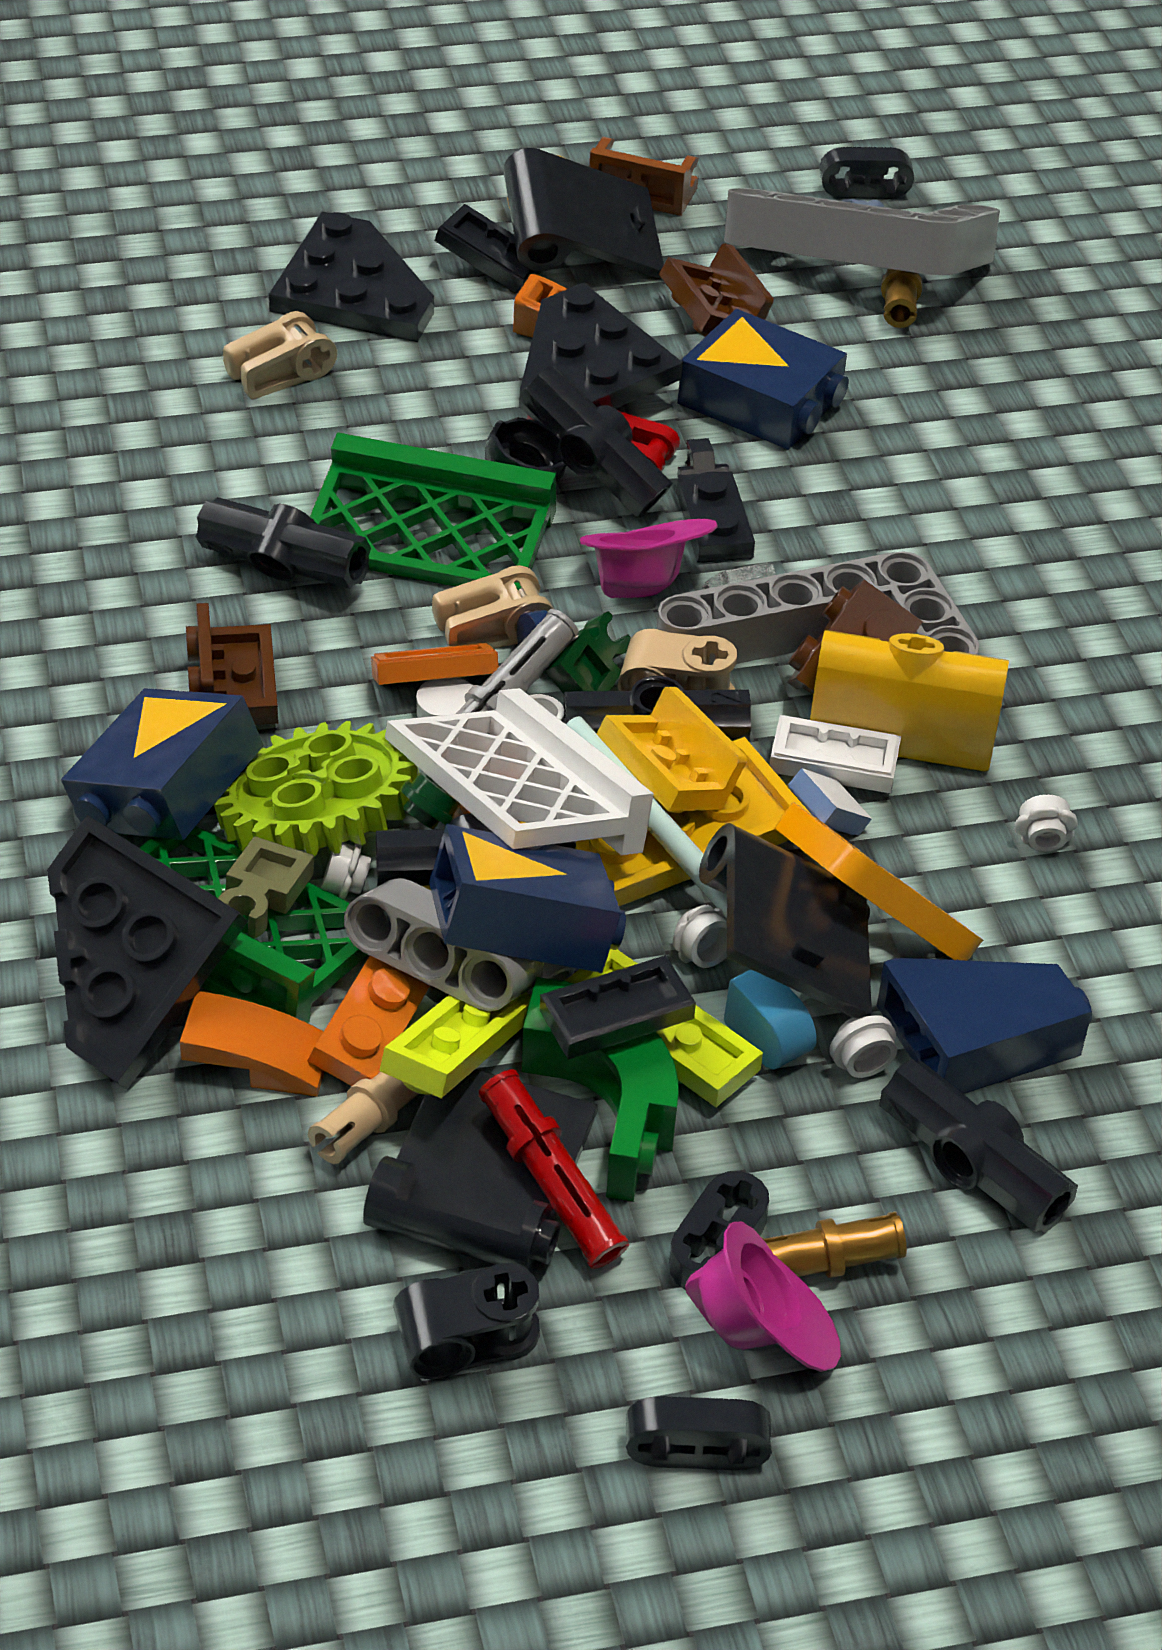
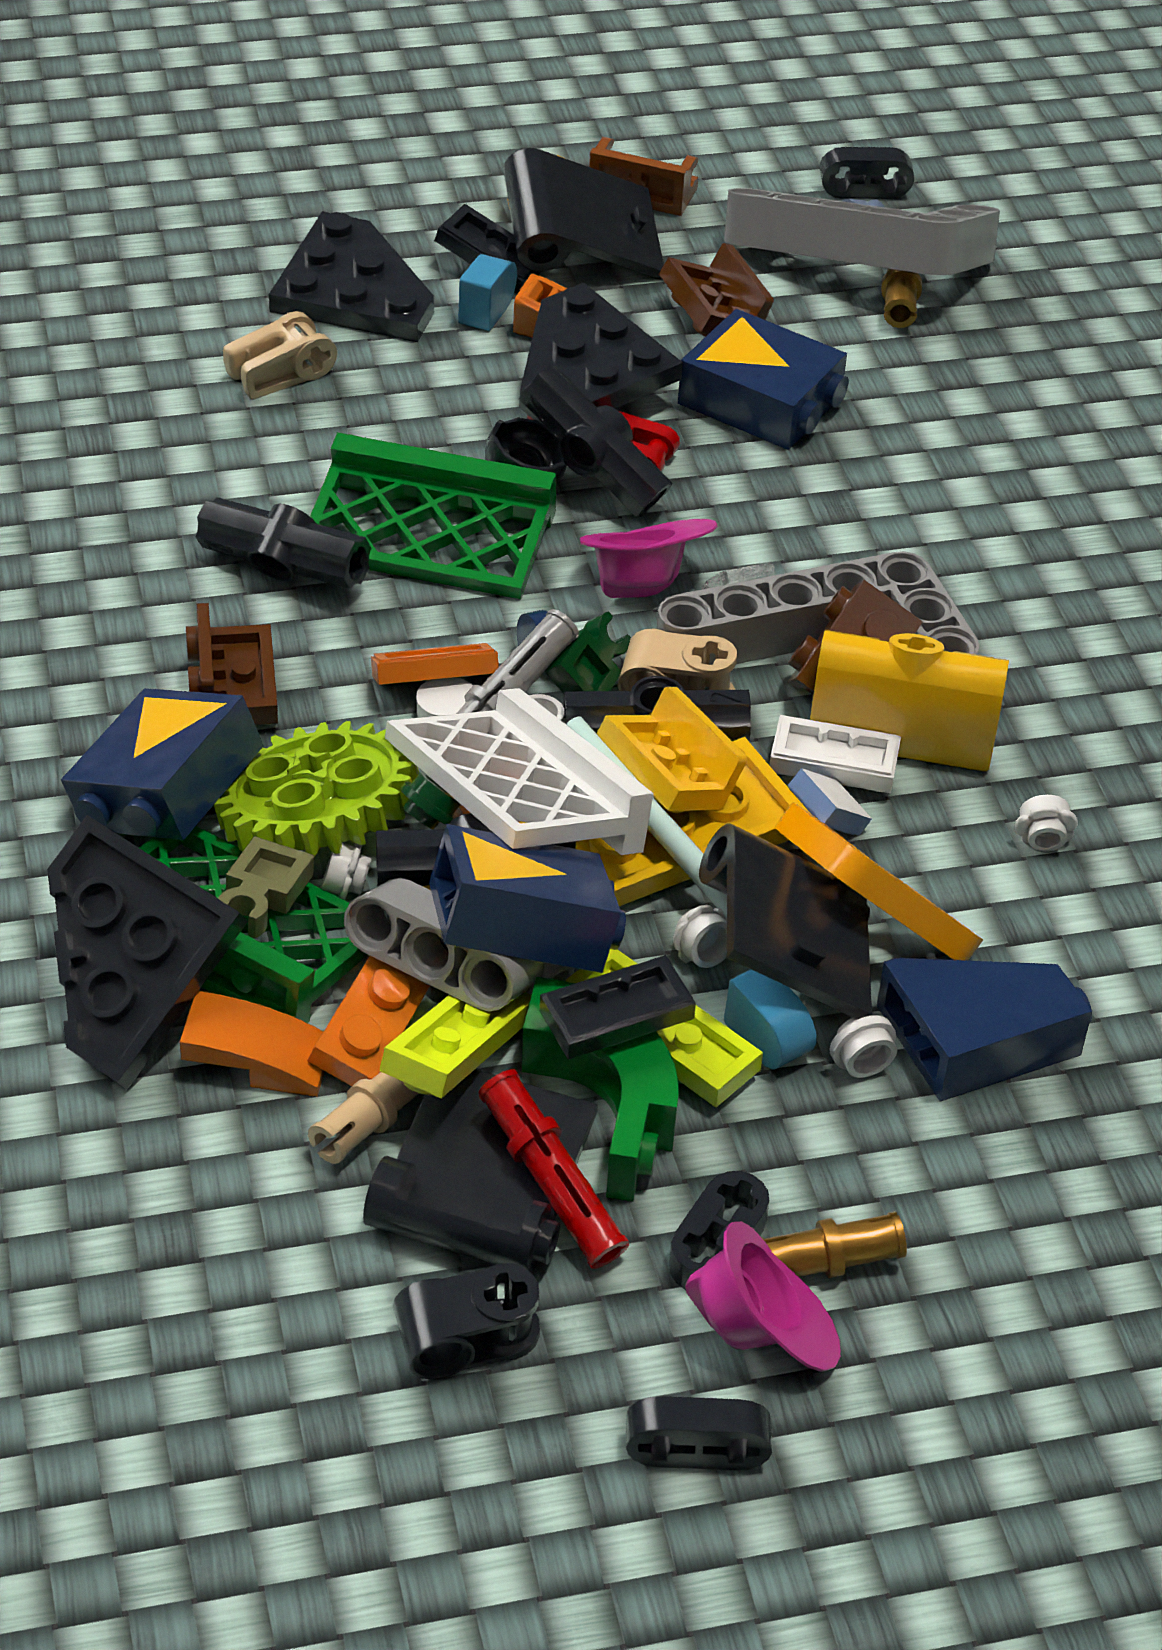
(486, 291): none -> dark azure piece
(488, 607): tan piece -> none
(711, 493): black hinge -> none
(978, 1145): black piece -> none

